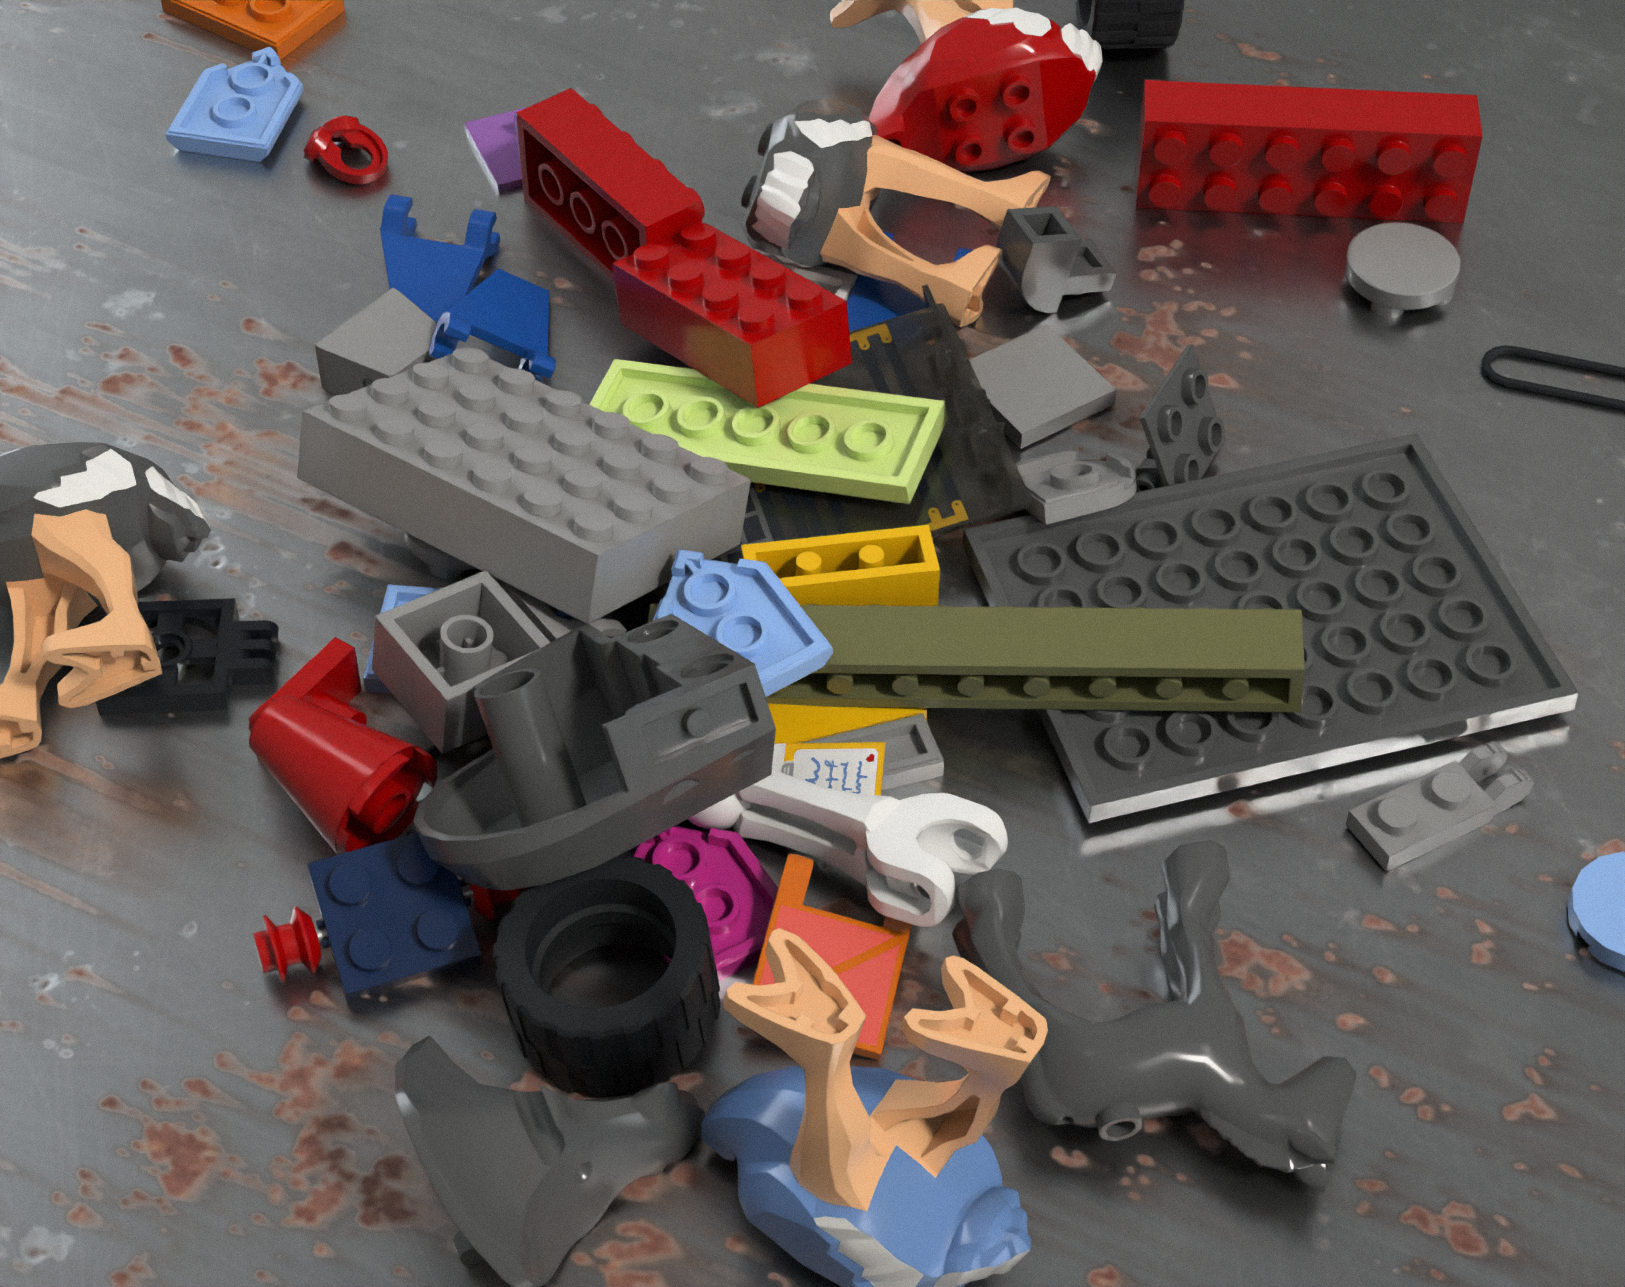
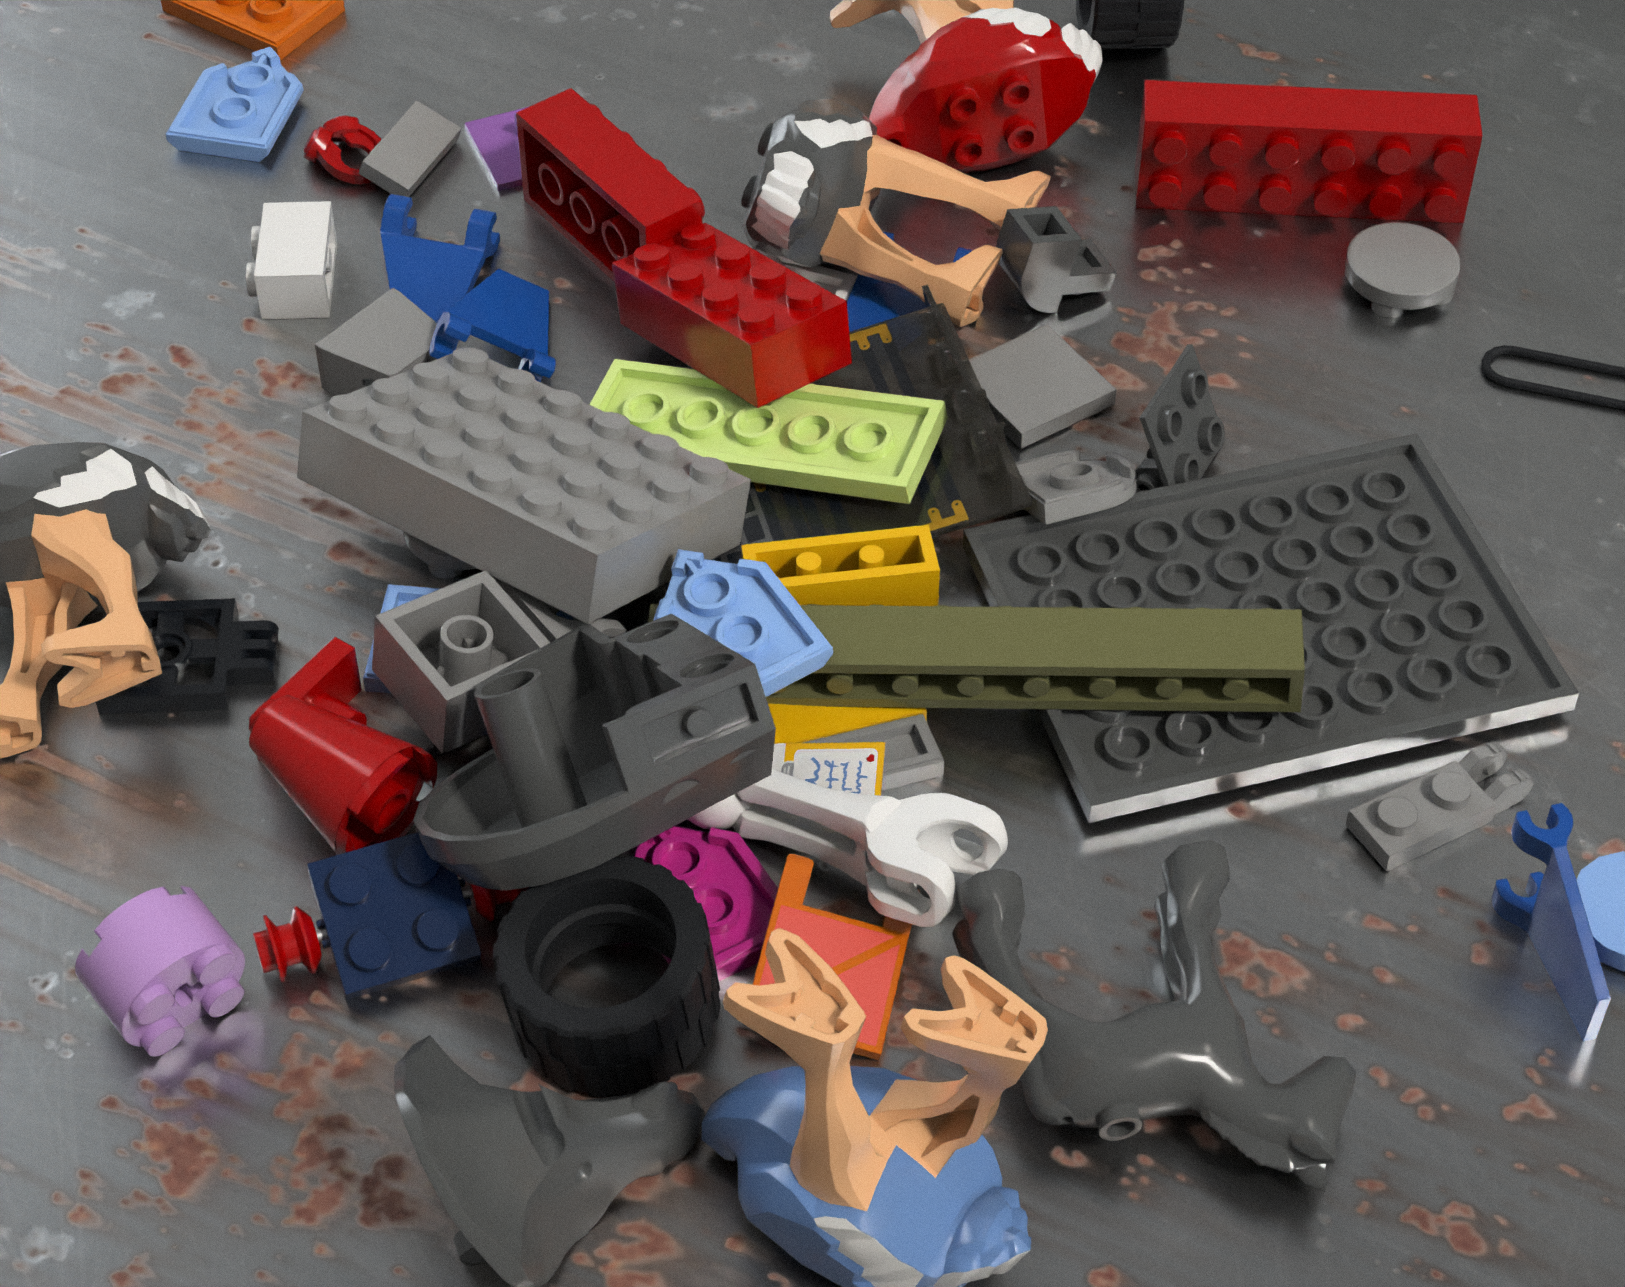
(162, 968): none -> lavender brick
(293, 260): none -> white brick
(410, 150): none -> light grey tile
(1557, 919): none -> blue flag

